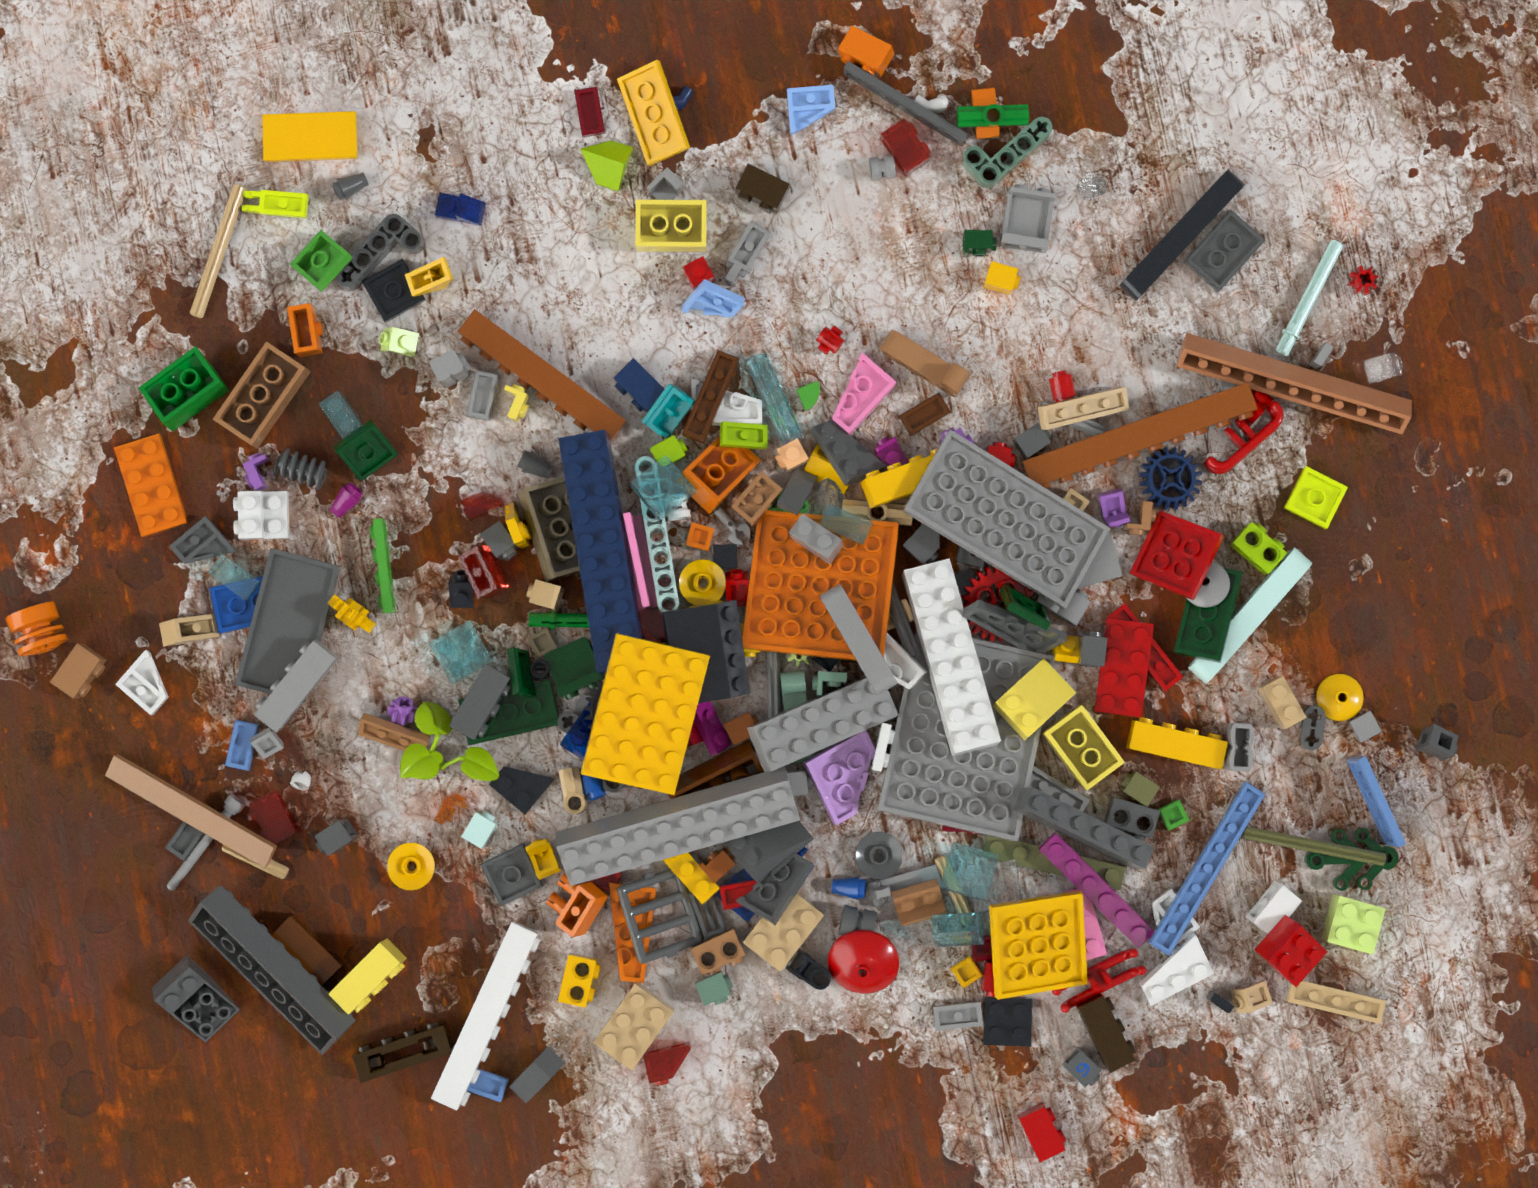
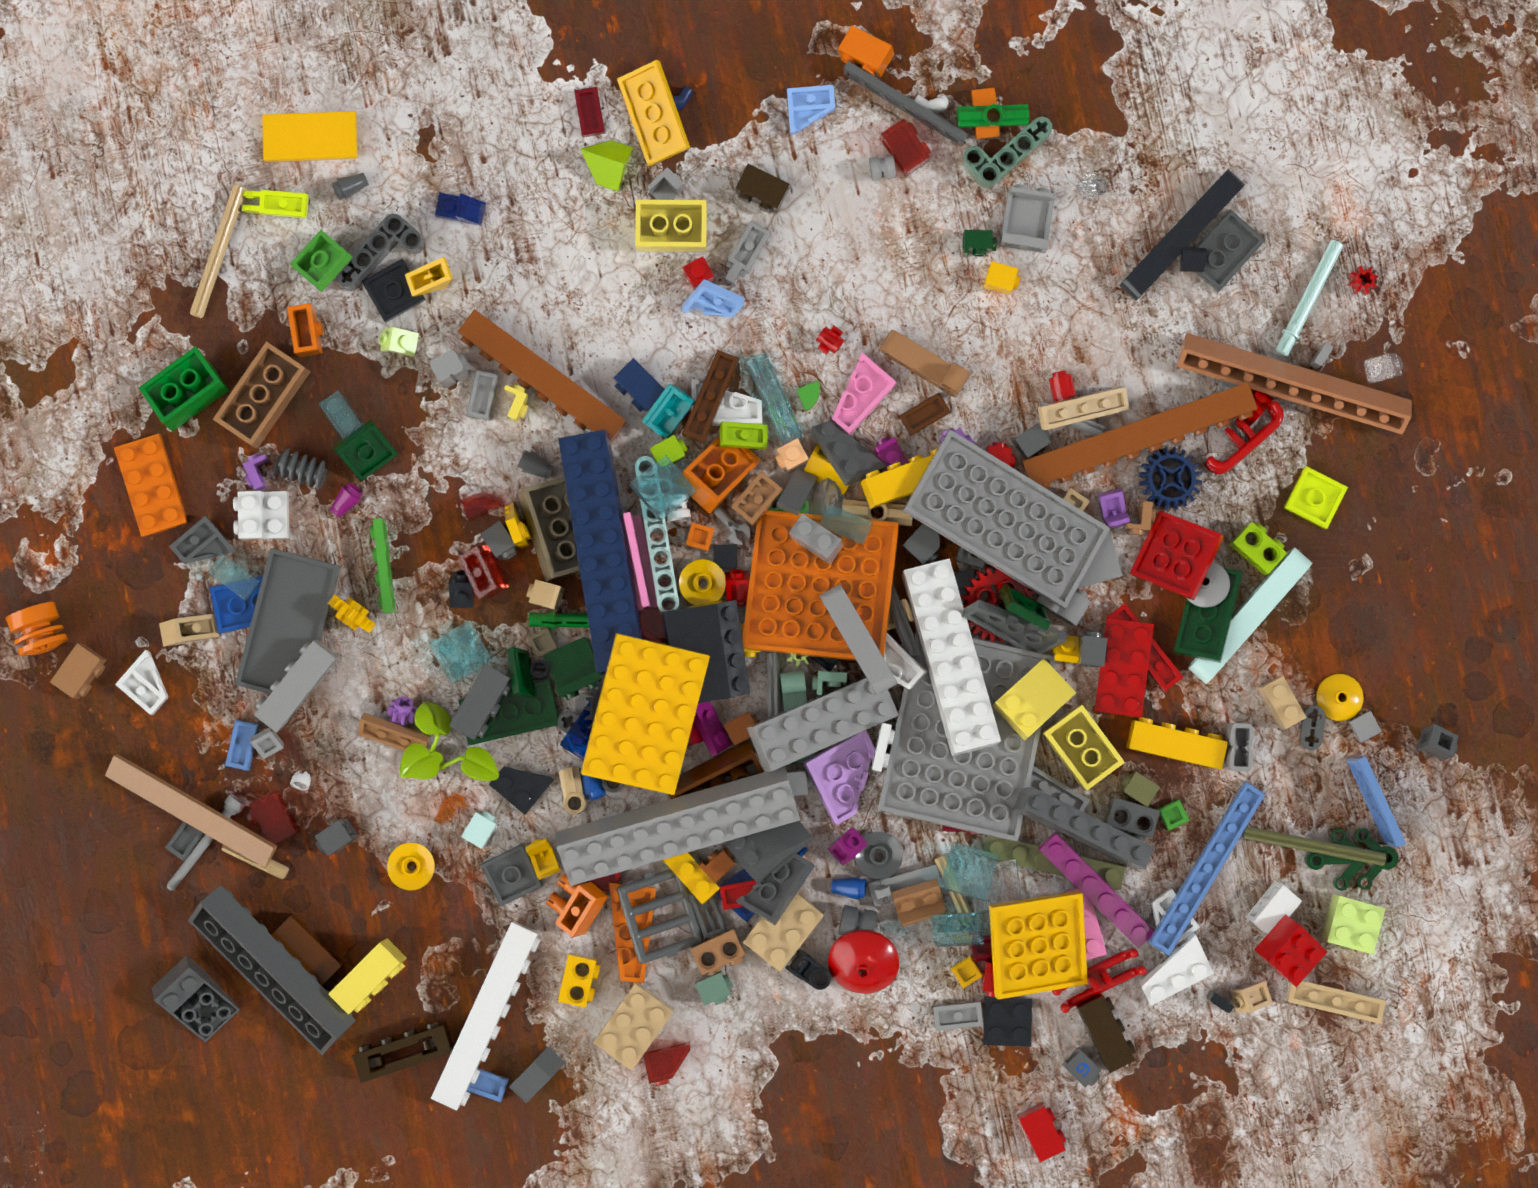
(847, 846): none -> magenta bracket
(1193, 259): none -> black tile

